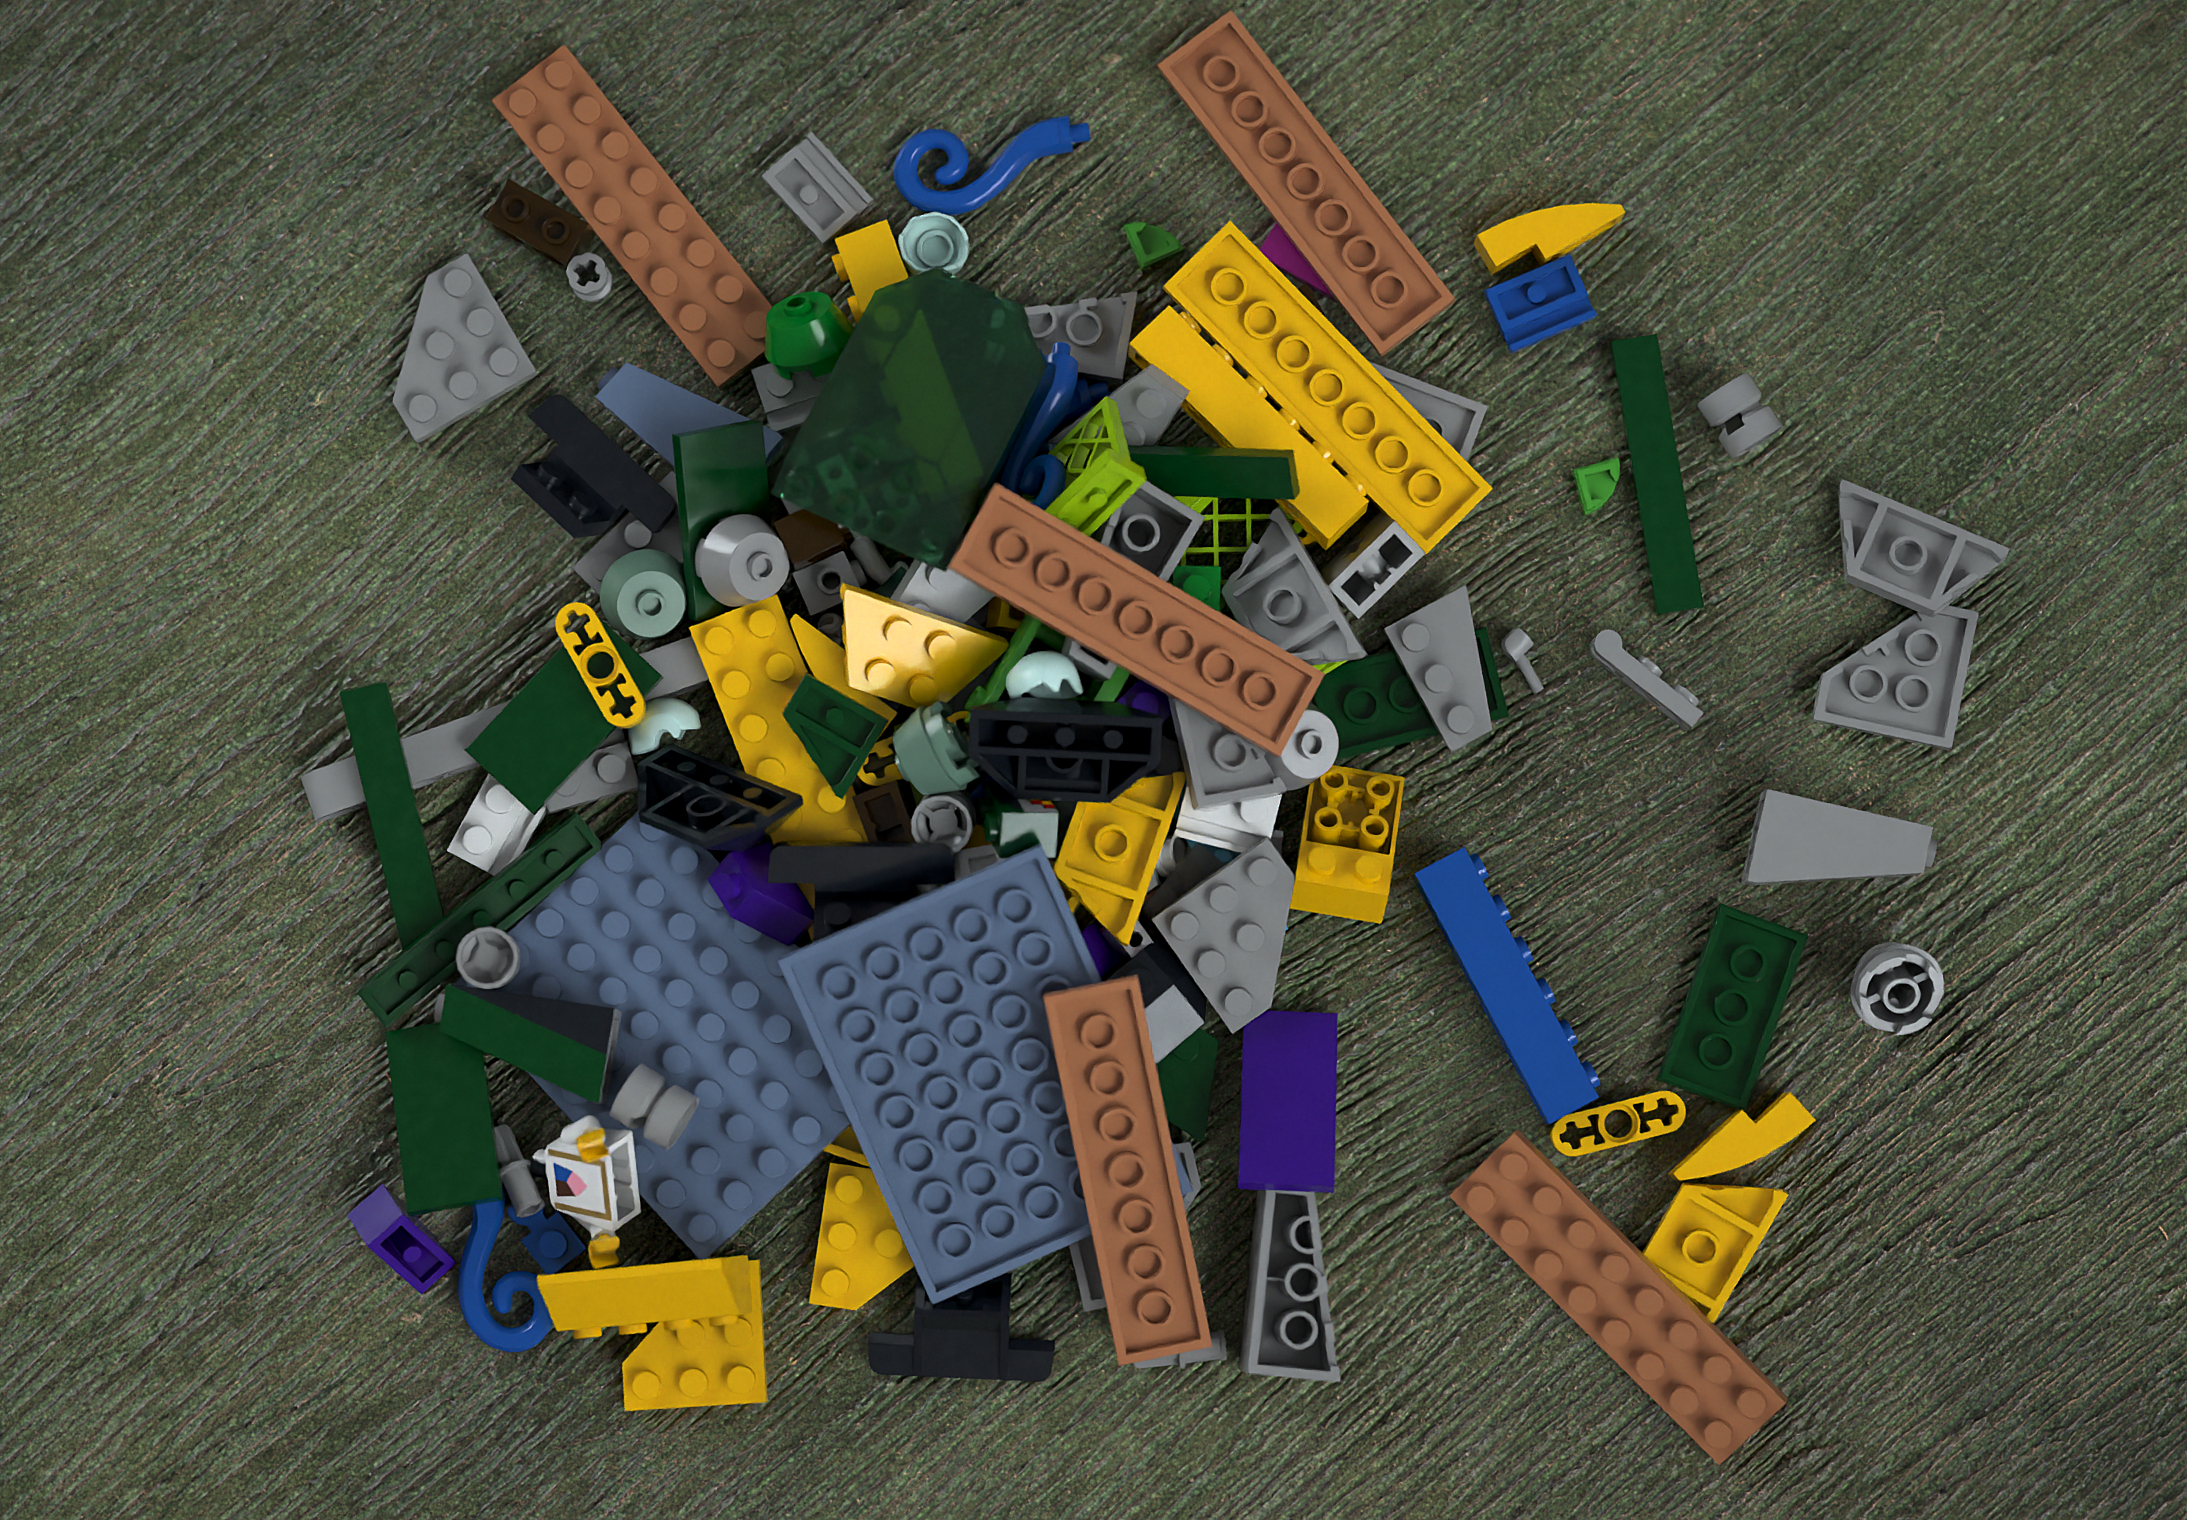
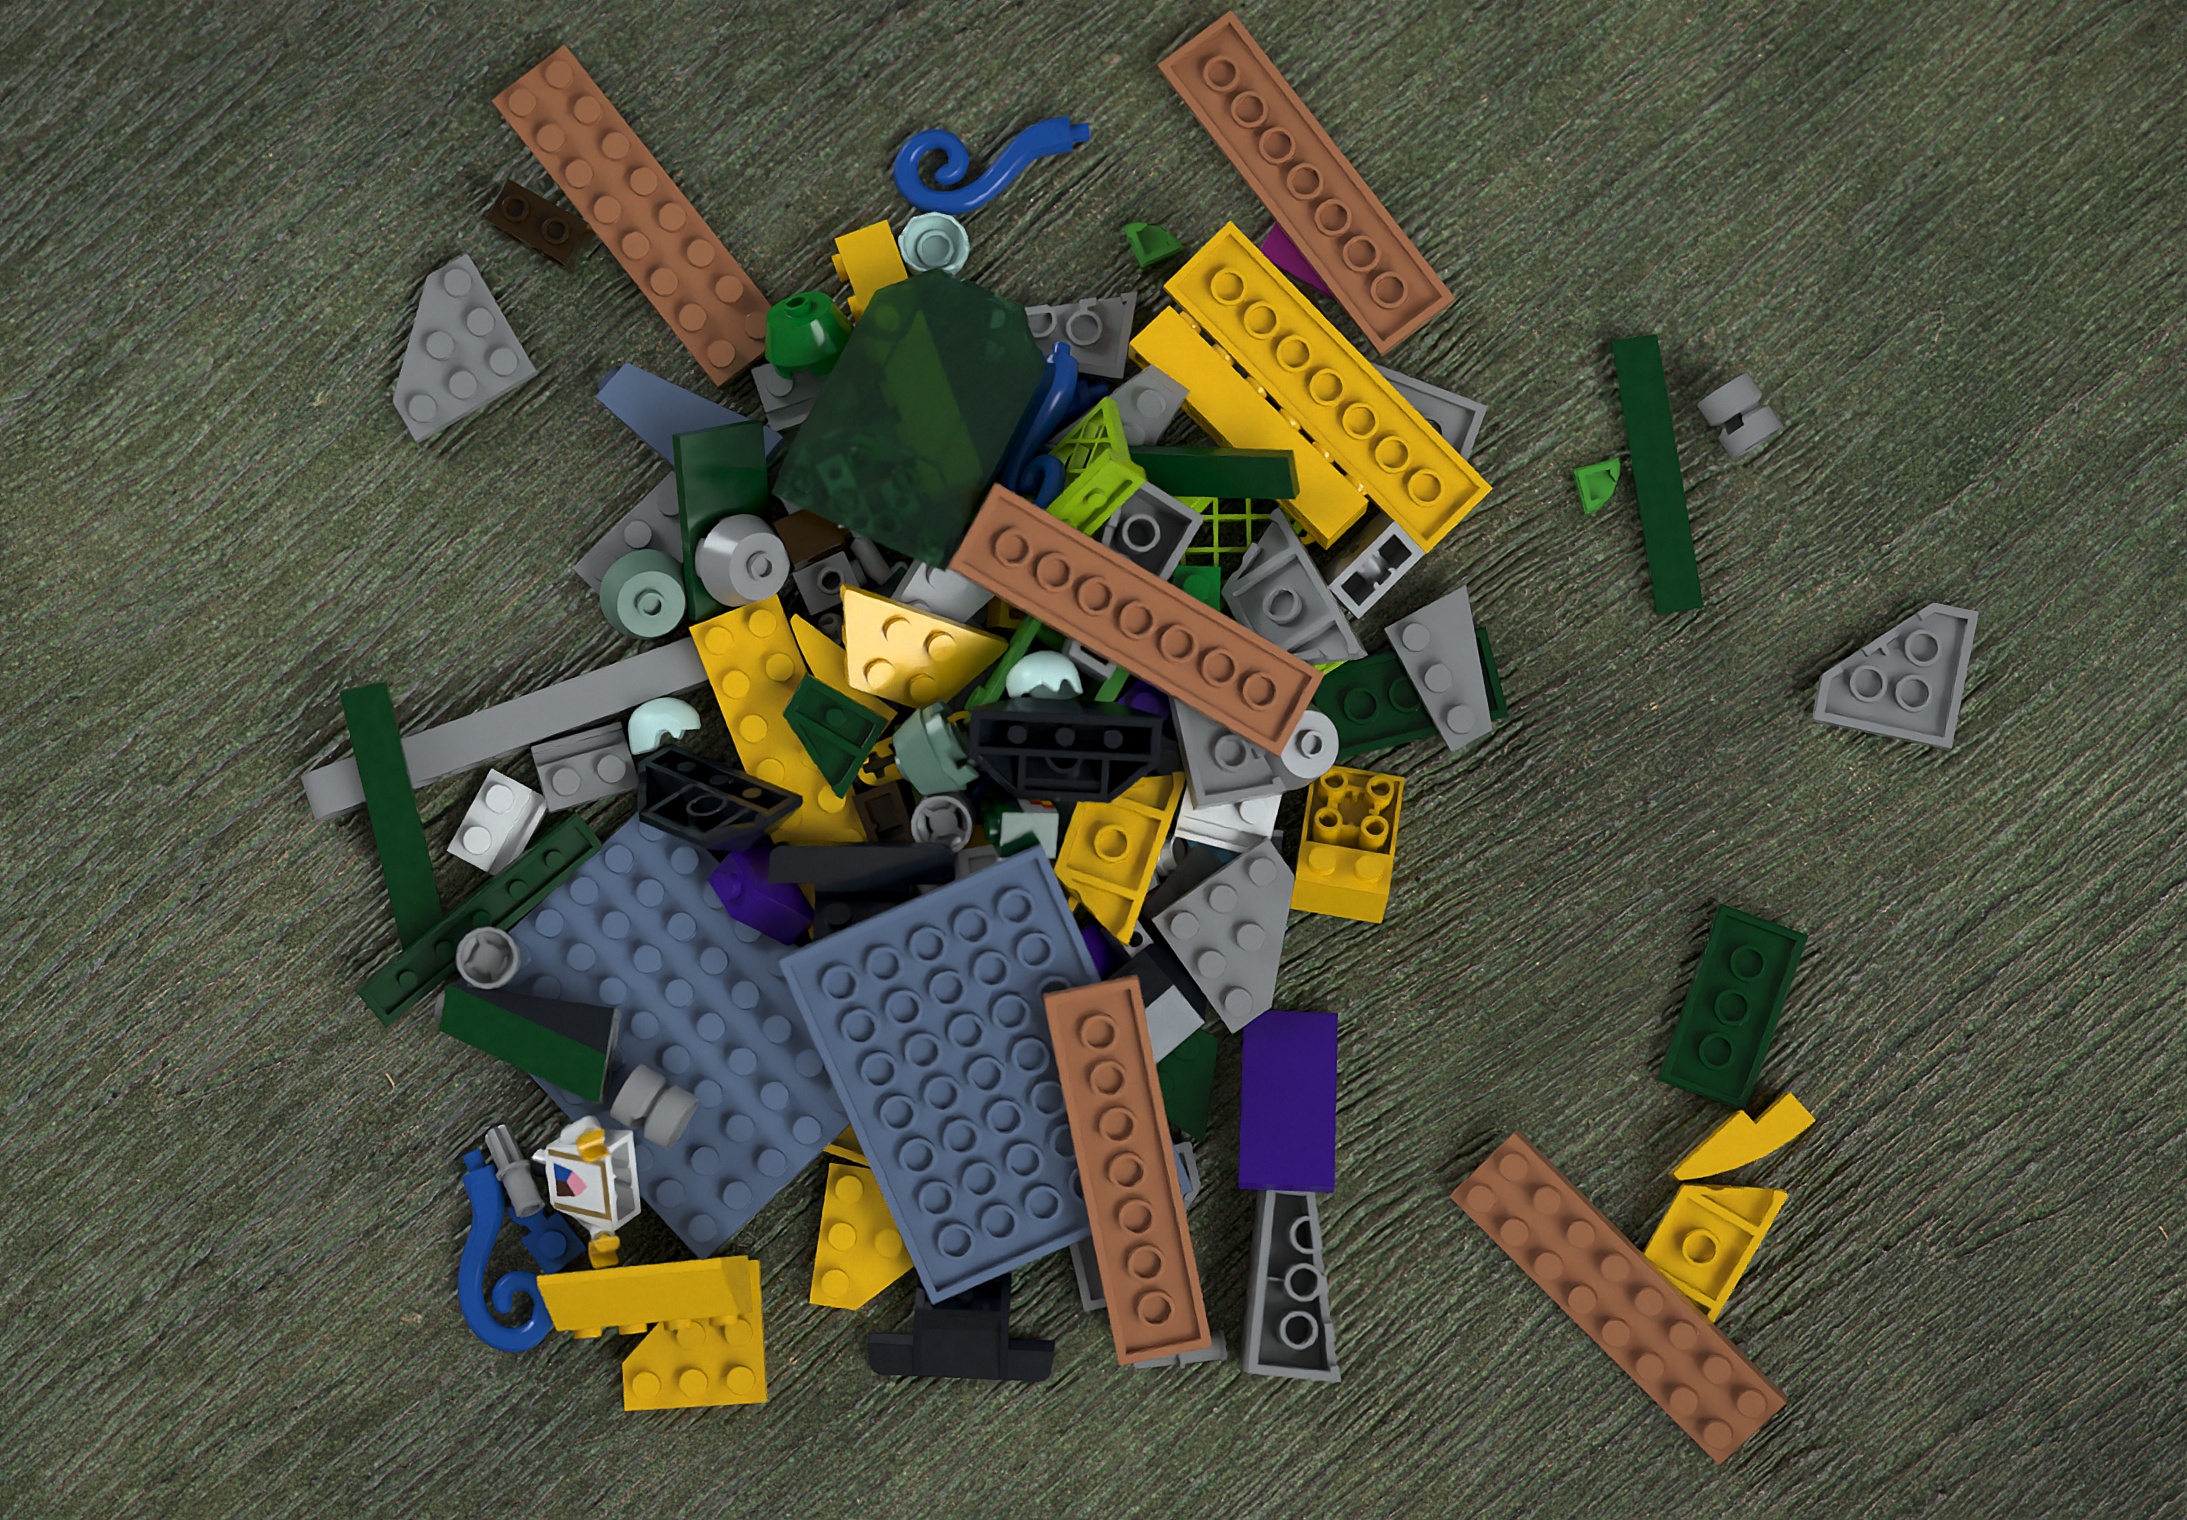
(400, 1239): dark purple slope -> none
(442, 1120): dark green tile -> none
(556, 722): dark green tile -> none
(589, 477): black plate -> none
(591, 291): light grey bush -> none
(594, 629): yellow beam -> none
(817, 189): light grey plate -> none
(1506, 986): blue brick -> none
(1514, 646): light grey hand -> none
(1540, 304): blue plate -> none
(1545, 233): yellow slope -> none
(1644, 679): light grey plate -> none
(1654, 1126): yellow beam -> none
(1822, 841): light grey slope -> none
(1897, 987): light grey cone -> none
(1909, 552): light grey wing -> none

